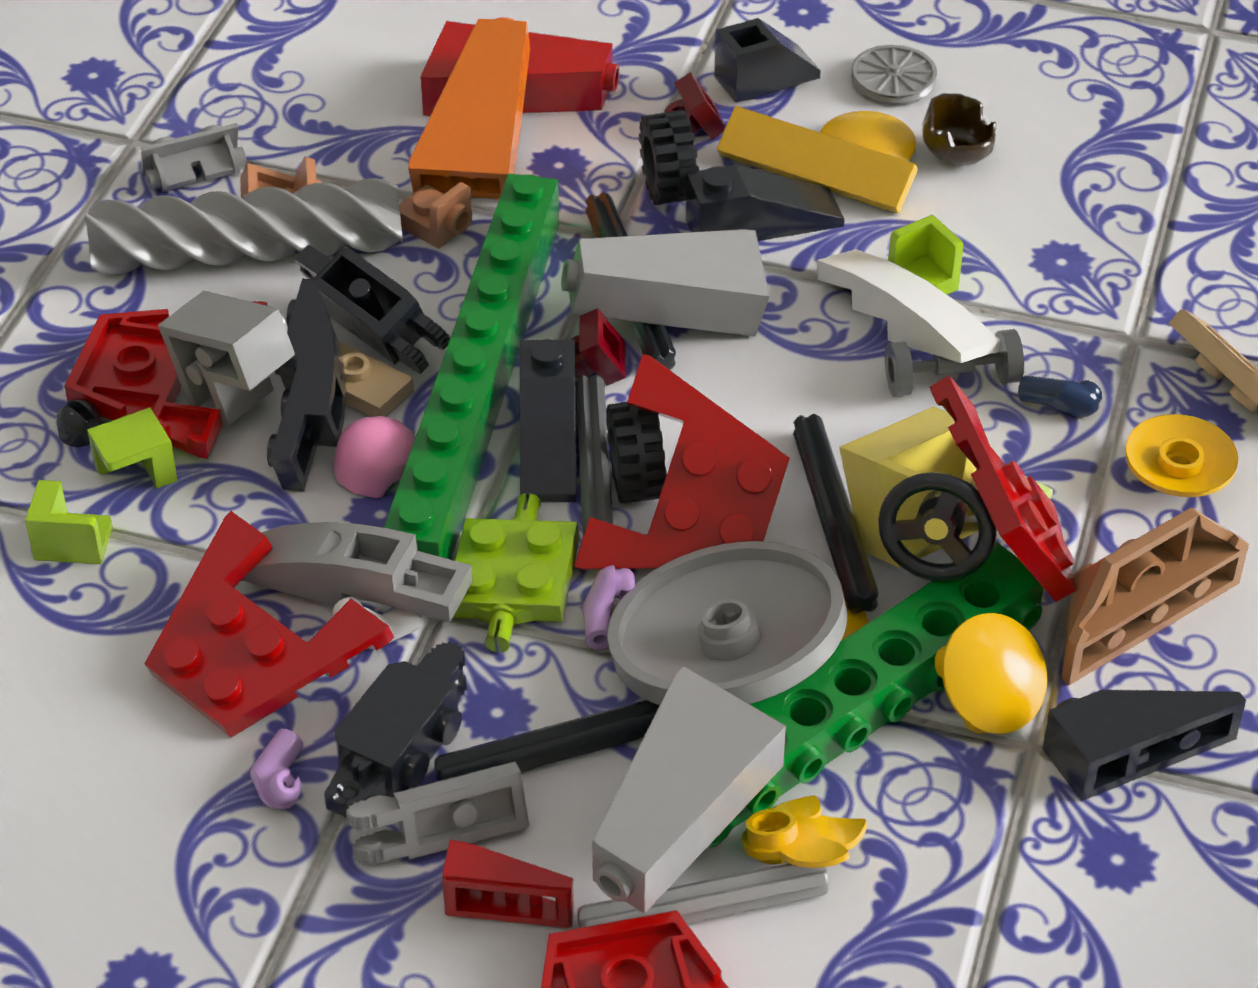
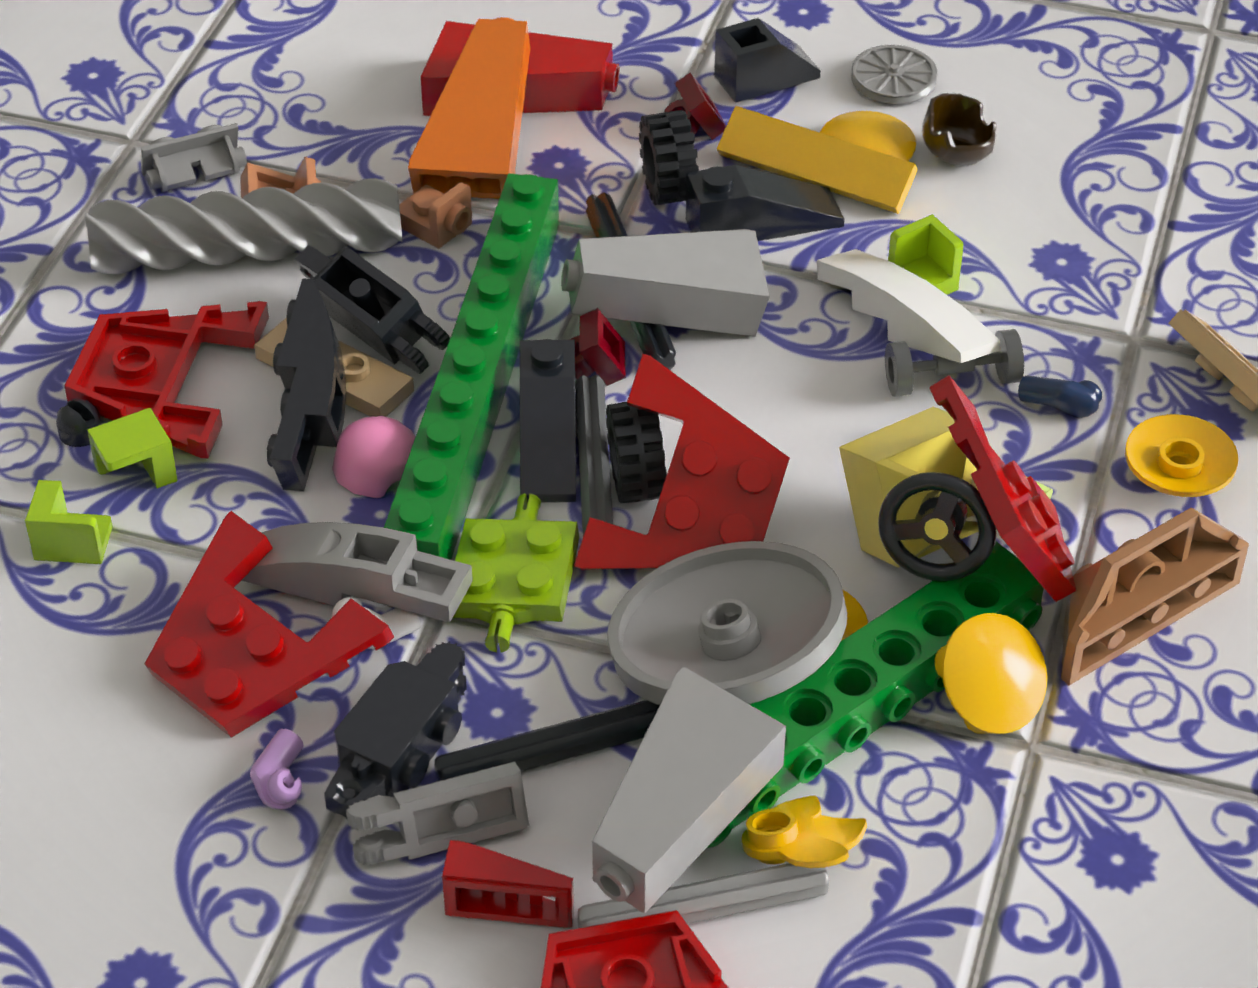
(226, 351): light grey brick -> none
(597, 607): lavender arm -> none
(835, 514): black axle -> none
(1133, 733): black slope -> none

